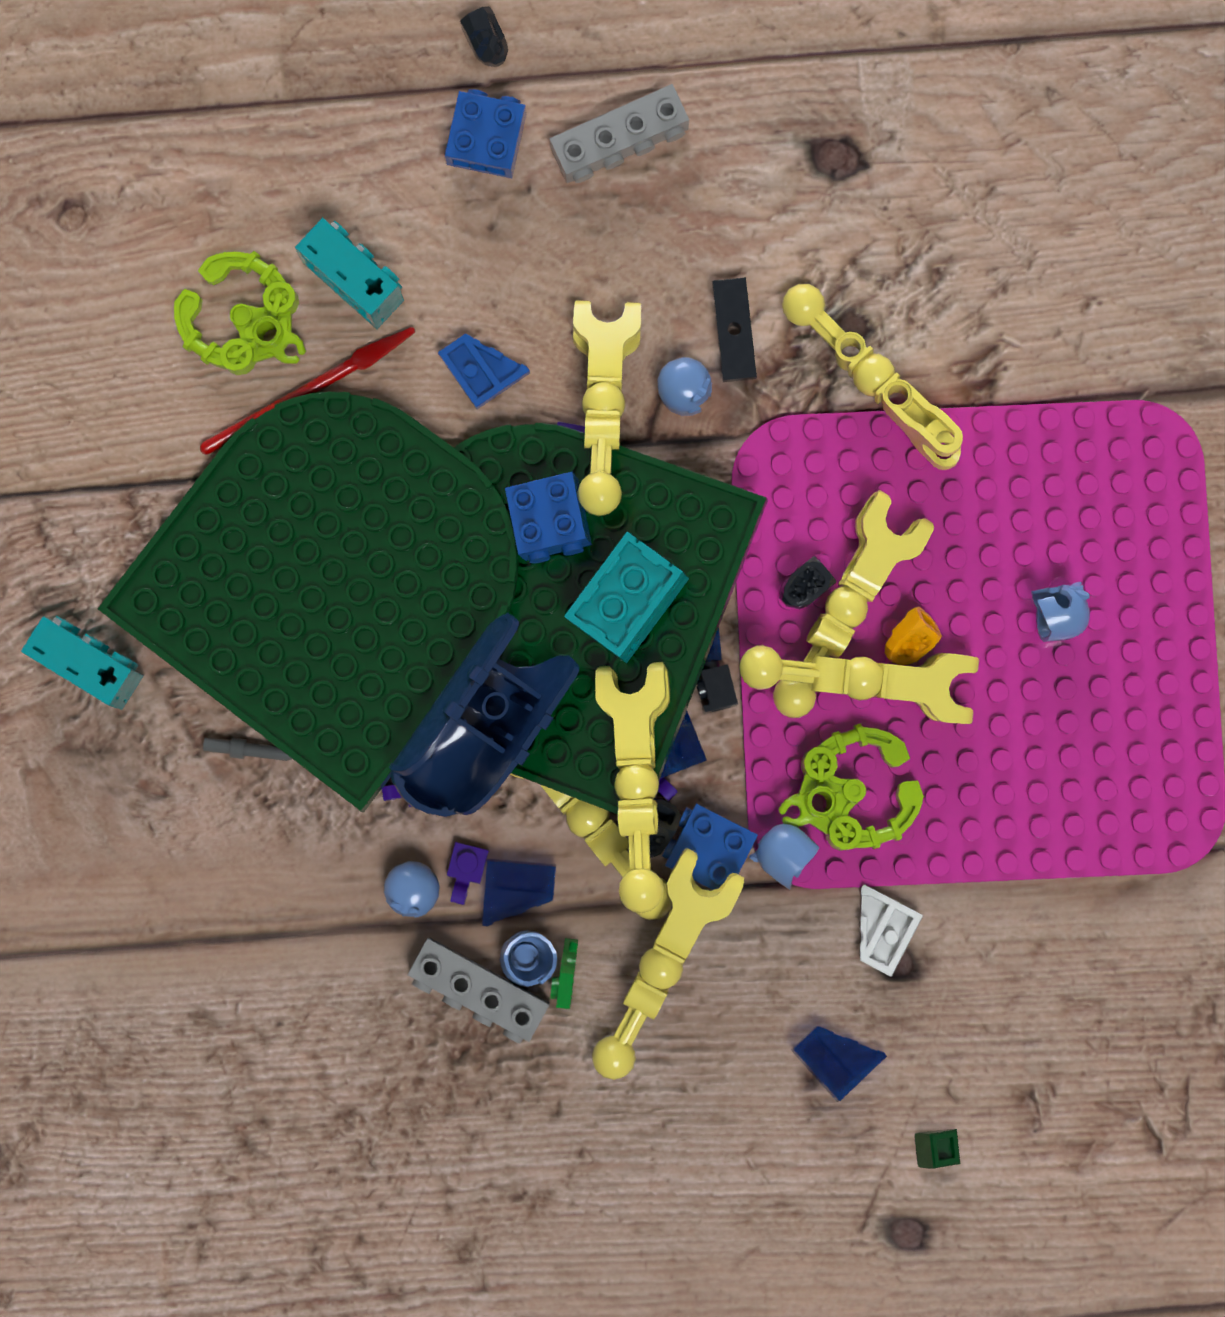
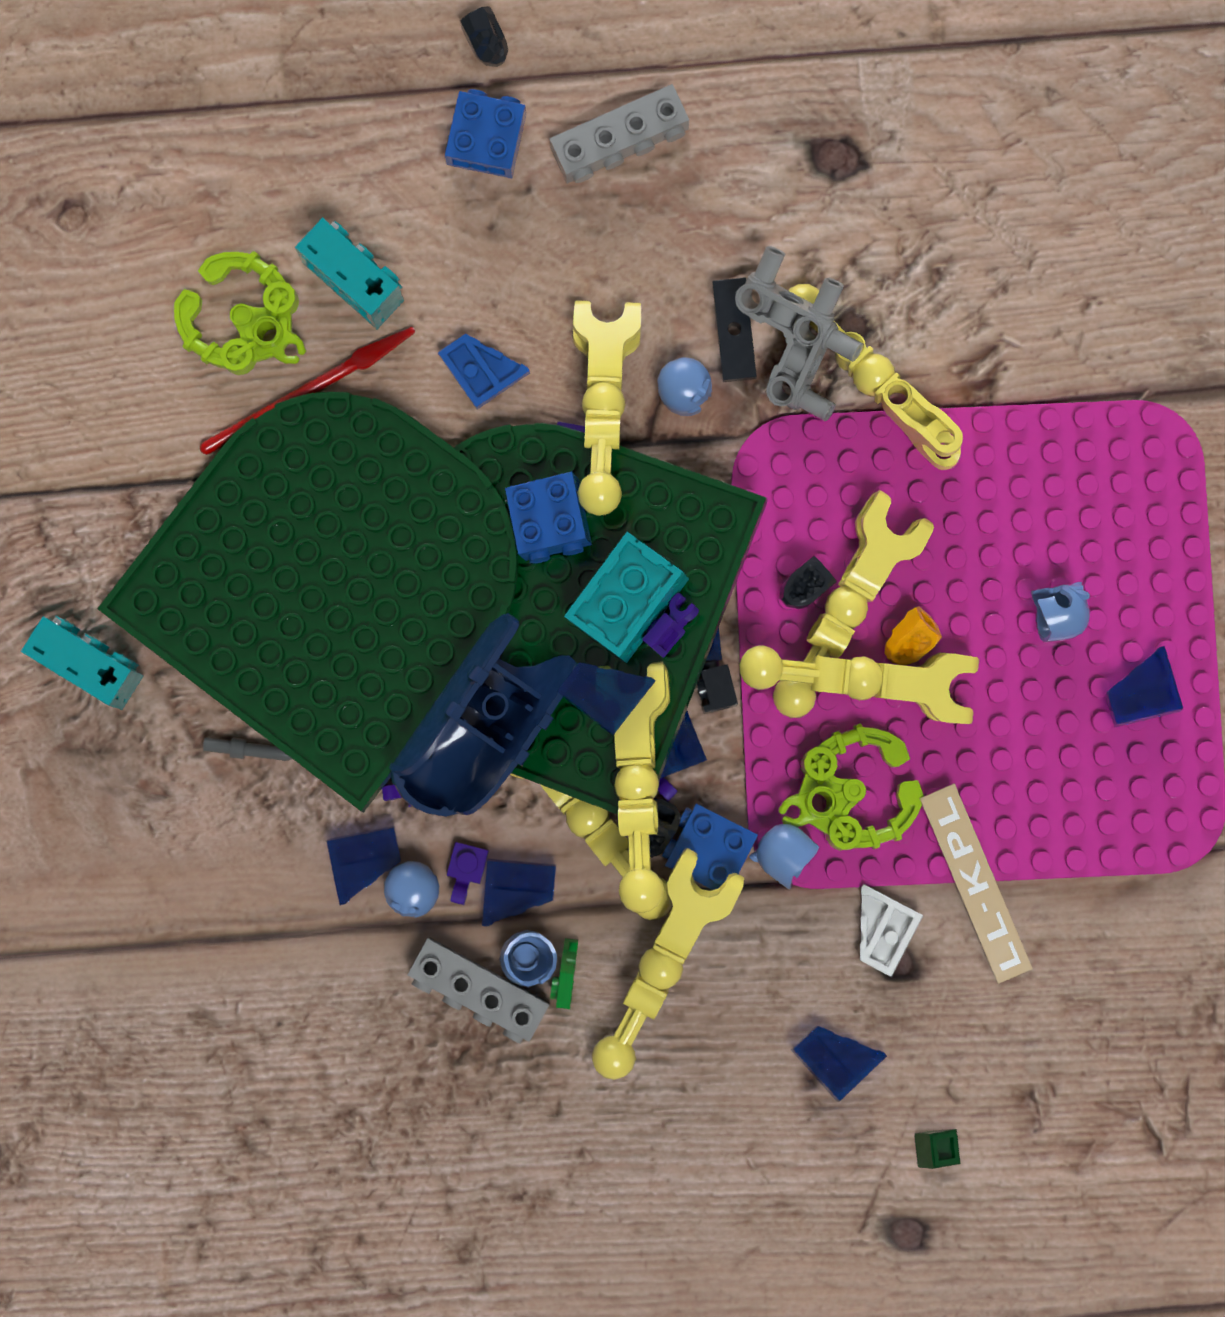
(361, 859): none -> clear blue wing
(604, 694): none -> clear blue wing
(669, 629): none -> dark purple plate
(792, 317): none -> light grey pin
(976, 883): none -> tan sticker
(1145, 692): none -> clear blue wing

